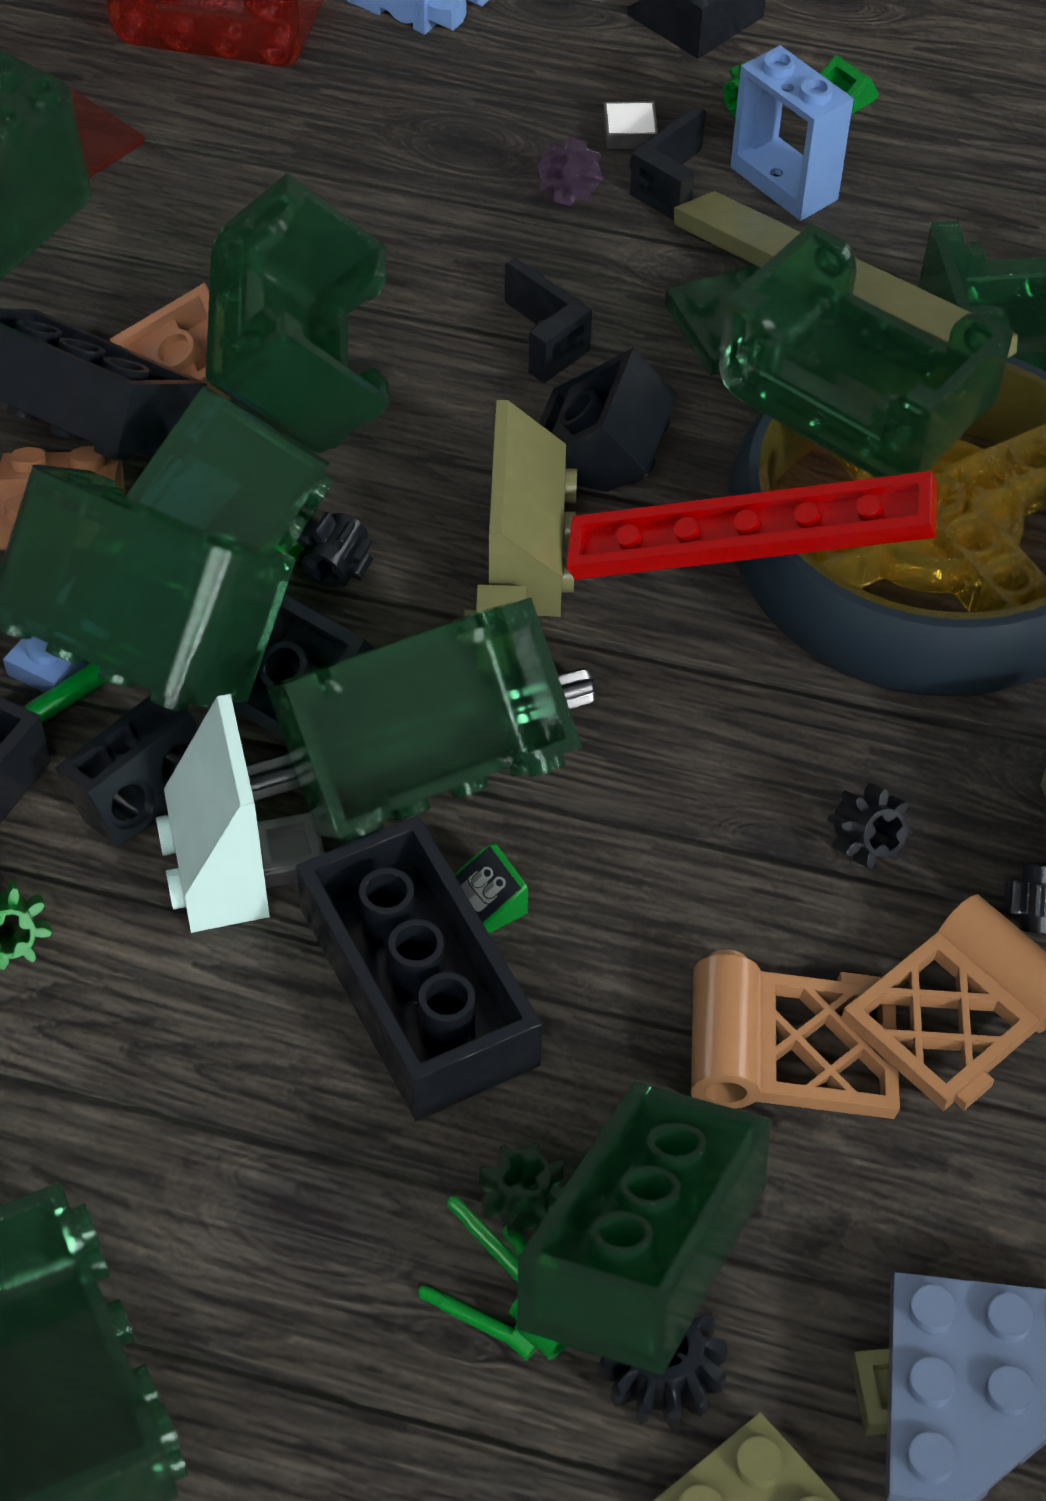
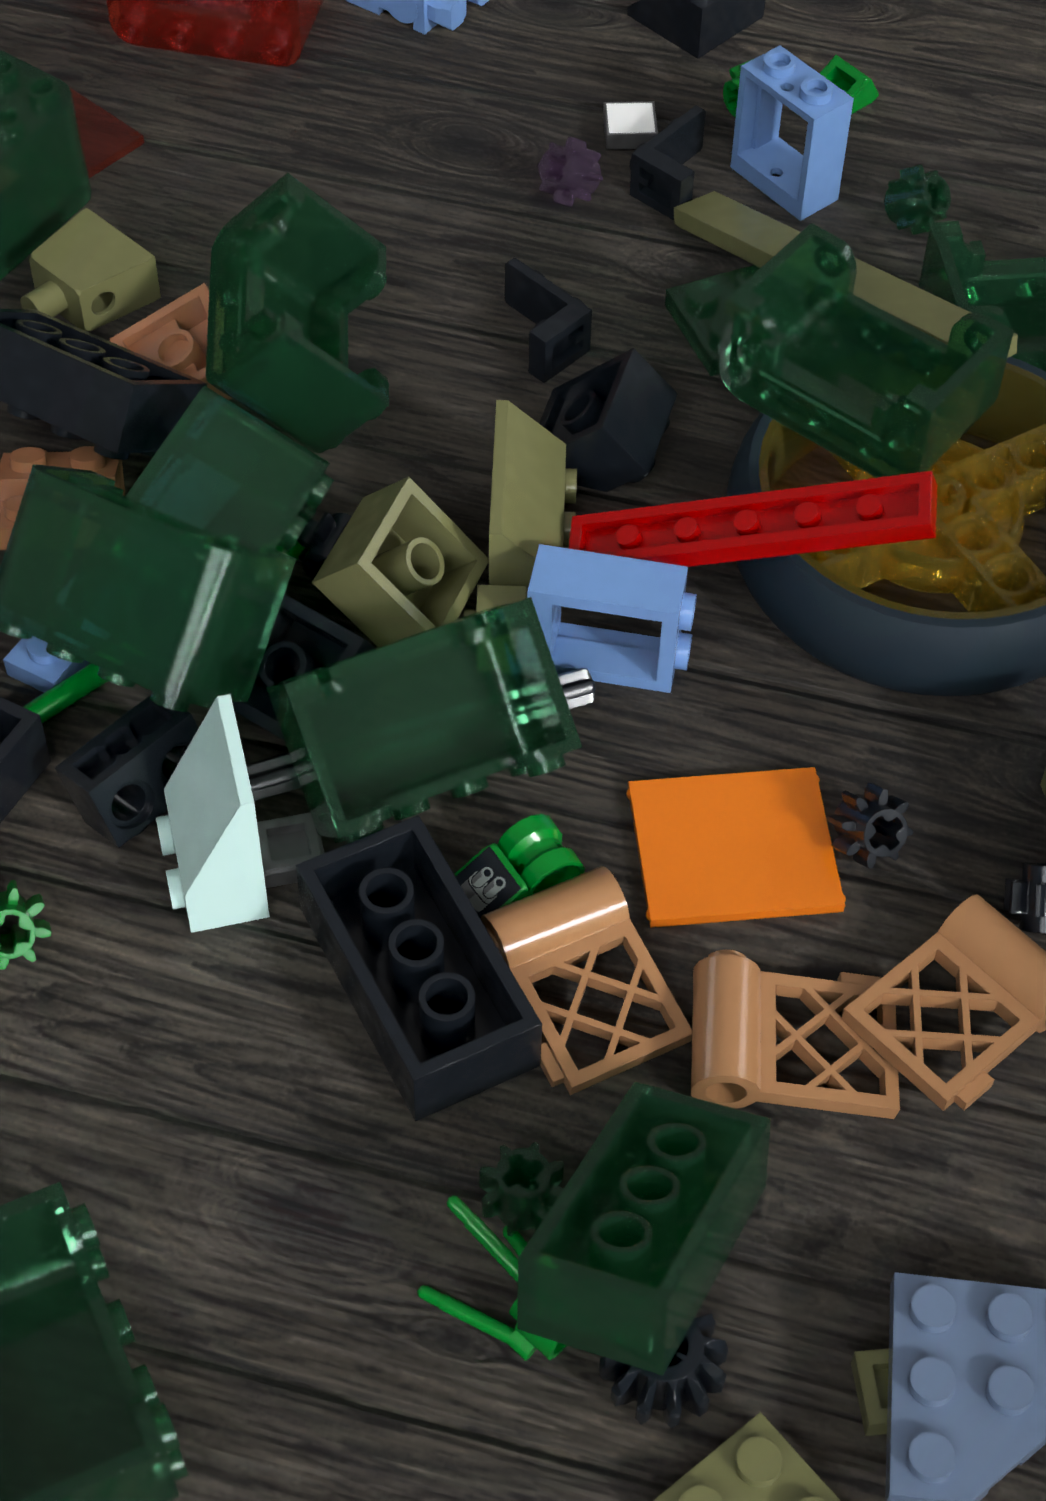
(91, 273): none -> olive torso
(400, 565): none -> olive brick
(538, 853): none -> green wheel
(572, 925): none -> medium nougat piece
(618, 588): none -> medium blue window
(734, 847): none -> orange piece
(917, 199): none -> clear green gear

